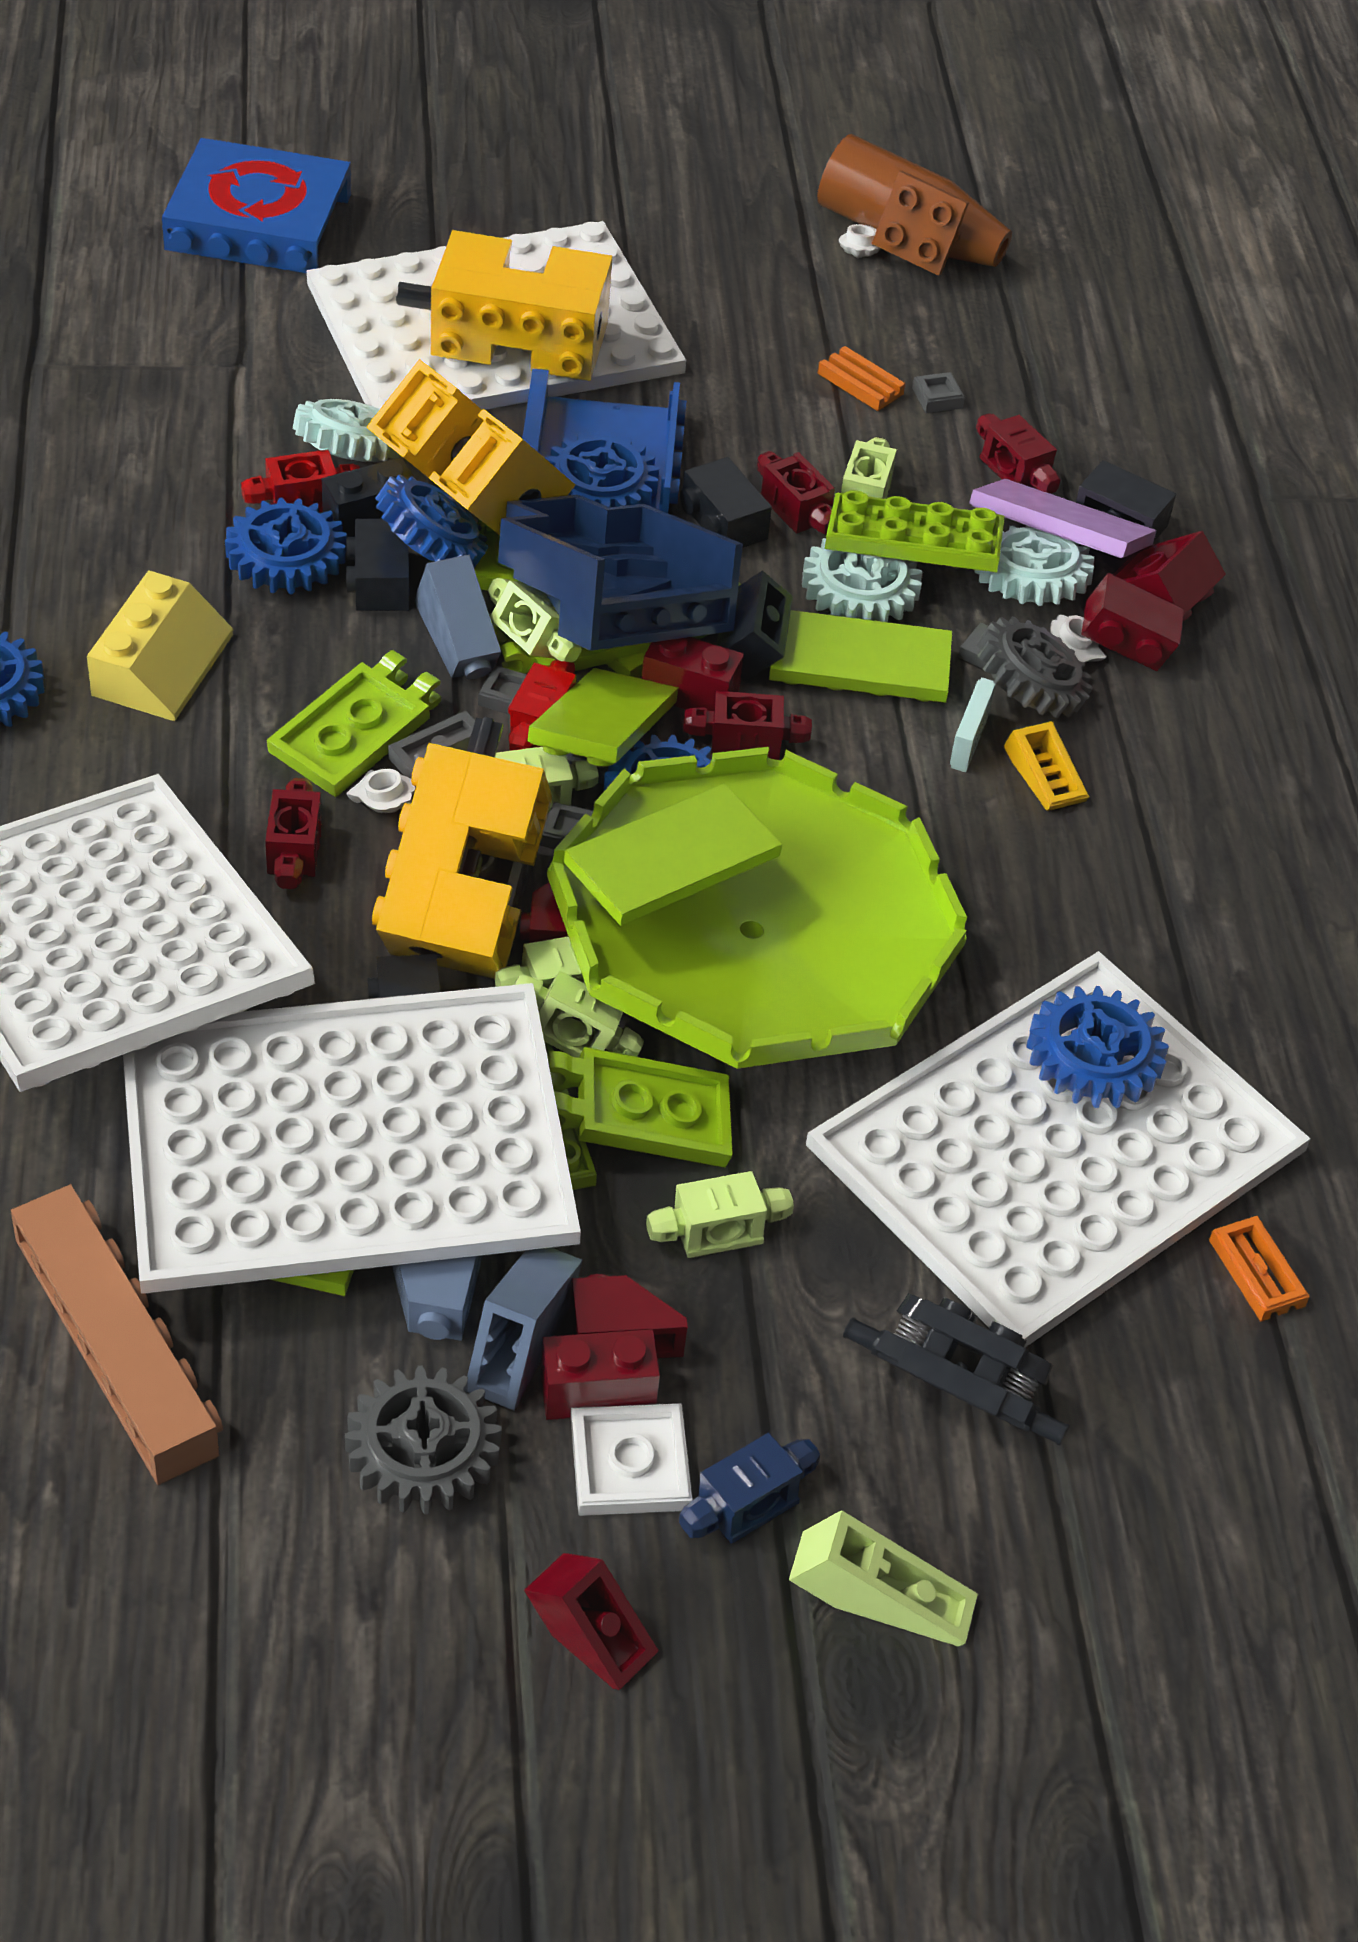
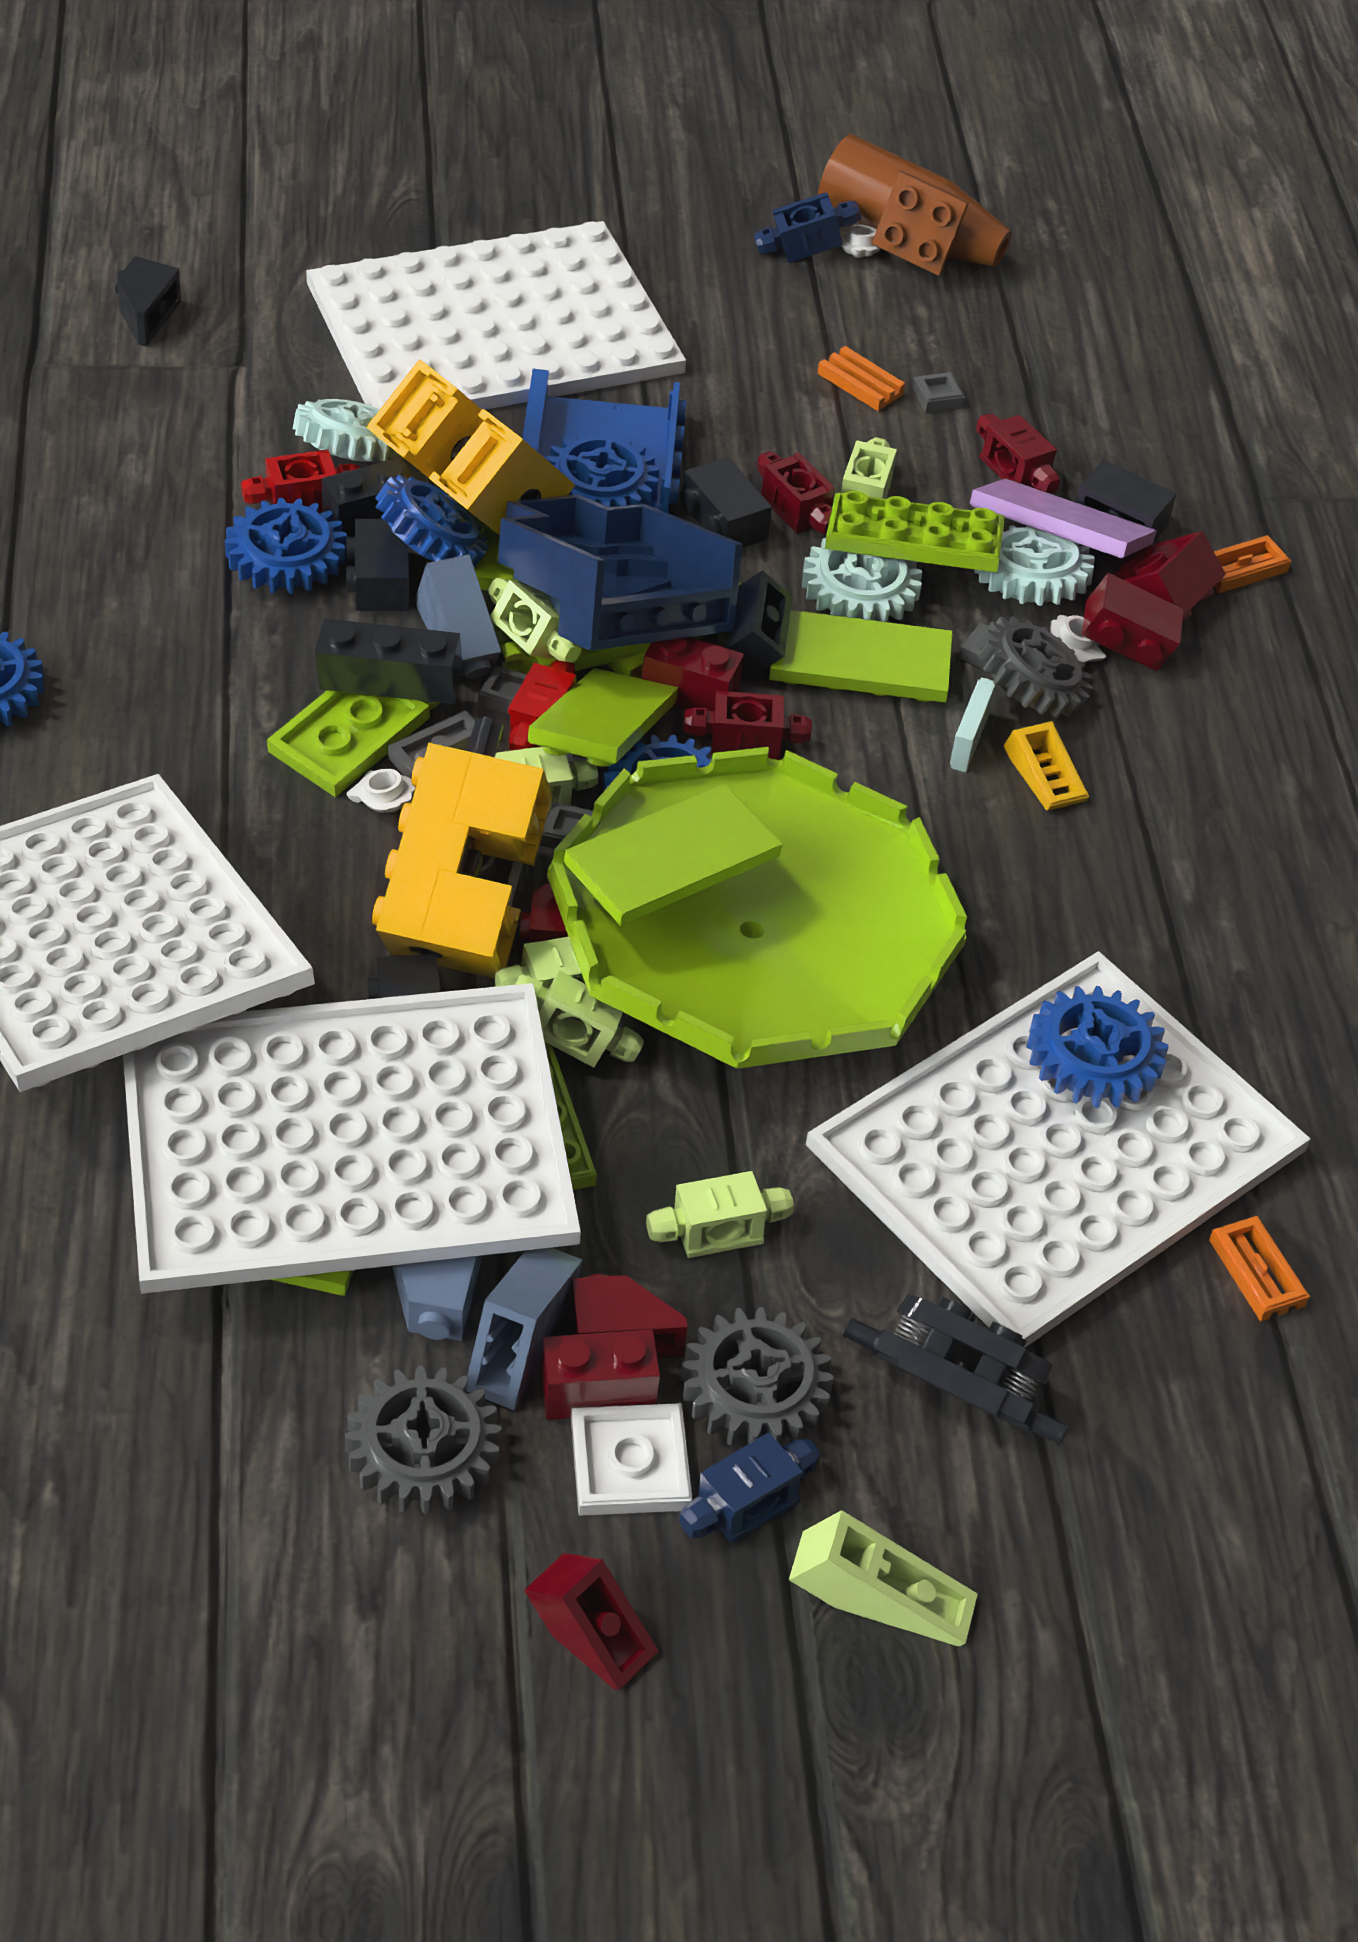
(116, 1334): nougat brick -> none
(147, 296): none -> black slope
(157, 647): light yellow slope -> none
(254, 205): blue panel -> none
(289, 853): dark red piece -> none
(389, 661): none -> black brick
(487, 304): yellow piece -> none
(644, 1105): lime tile -> none
(748, 1388): none -> dark grey gear
(807, 227): none -> dark blue piece
(1250, 568): none -> orange tile

